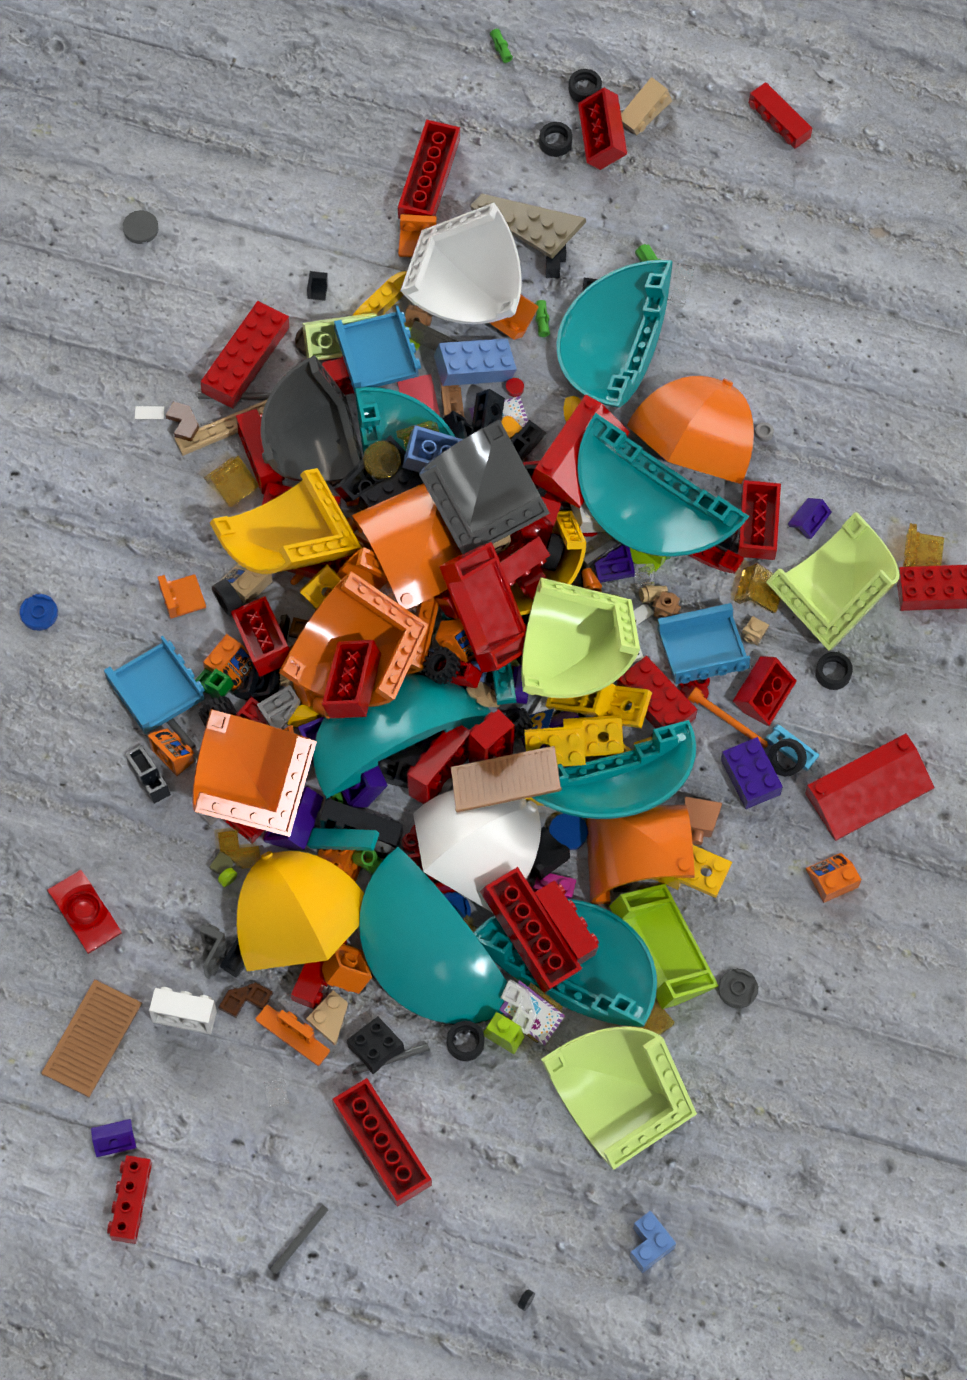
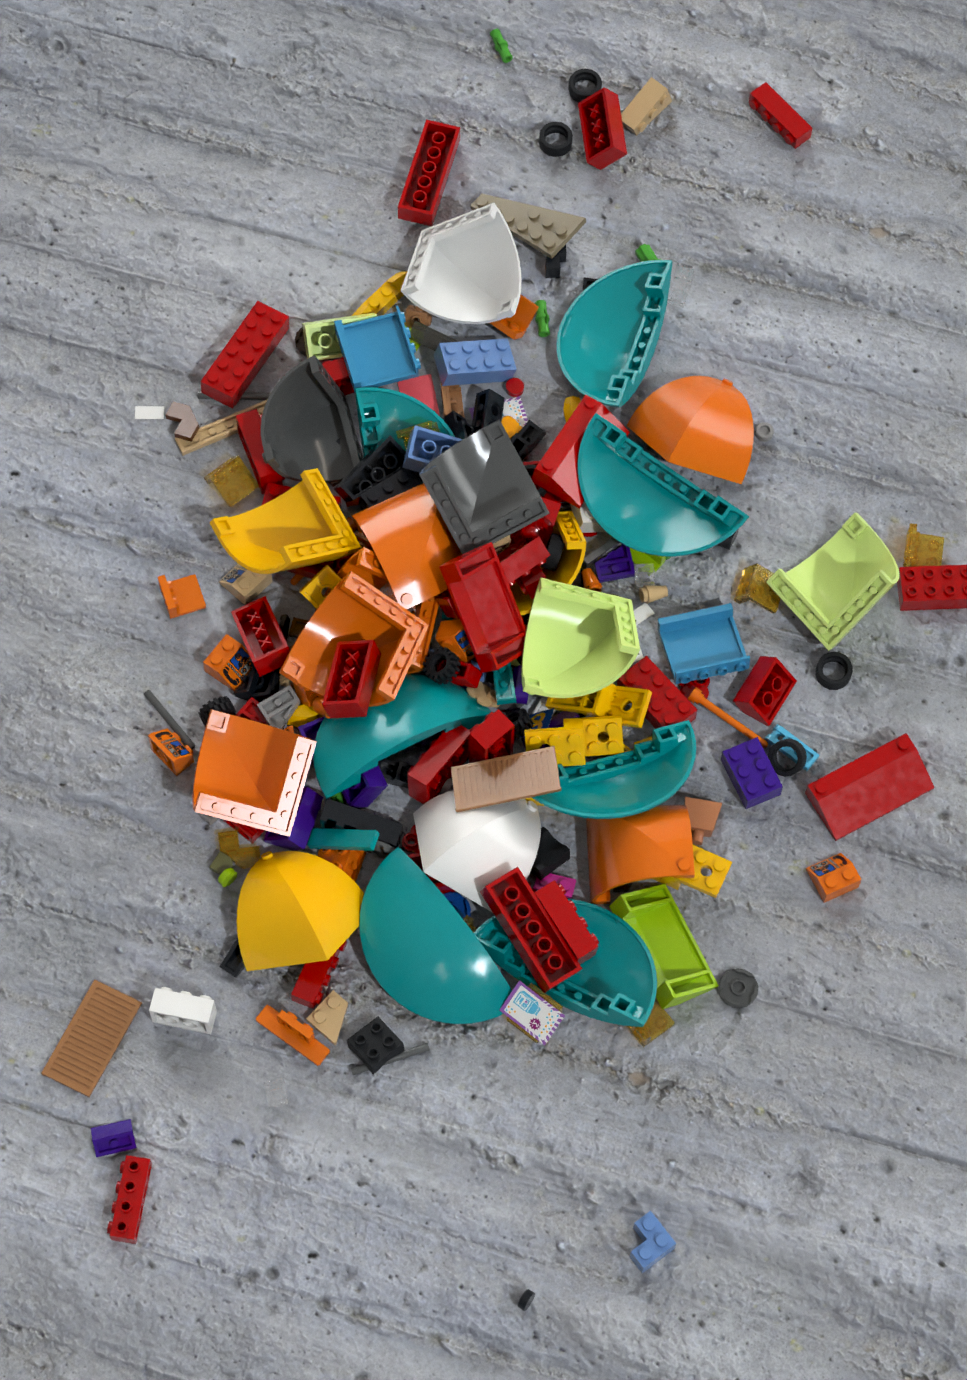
(38, 612): blue tile -> none
(84, 911): red slope -> none
(140, 227): dark grey tile -> none
(147, 774): black slope -> none
(156, 686): dark azure panel -> none
(213, 937): dark grey bracket -> none
(215, 683): green brick -> none
(226, 596): black tyre -> none
(236, 998): reddish brown tile -> none
(299, 1239): dark grey bar -> none
(317, 285): black panel -> none
(347, 969): orange slope -> none
(370, 864): bright green piece -> none
(381, 459): clear yellow tile -> none
(382, 1142): red brick -> none
(410, 231): orange bracket -> none
(465, 1025): black tyre -> none
(503, 1032): lime torso -> none
(520, 997): white tile -> none
(569, 830): blue tile -> none
(620, 1089): yellowish green panel -> none
(666, 605): medium nougat brick -> none
(719, 559): red slope -> none
(754, 631): tan bracket -> none
(760, 532): red brick -> none
(810, 516): dark purple panel -> none

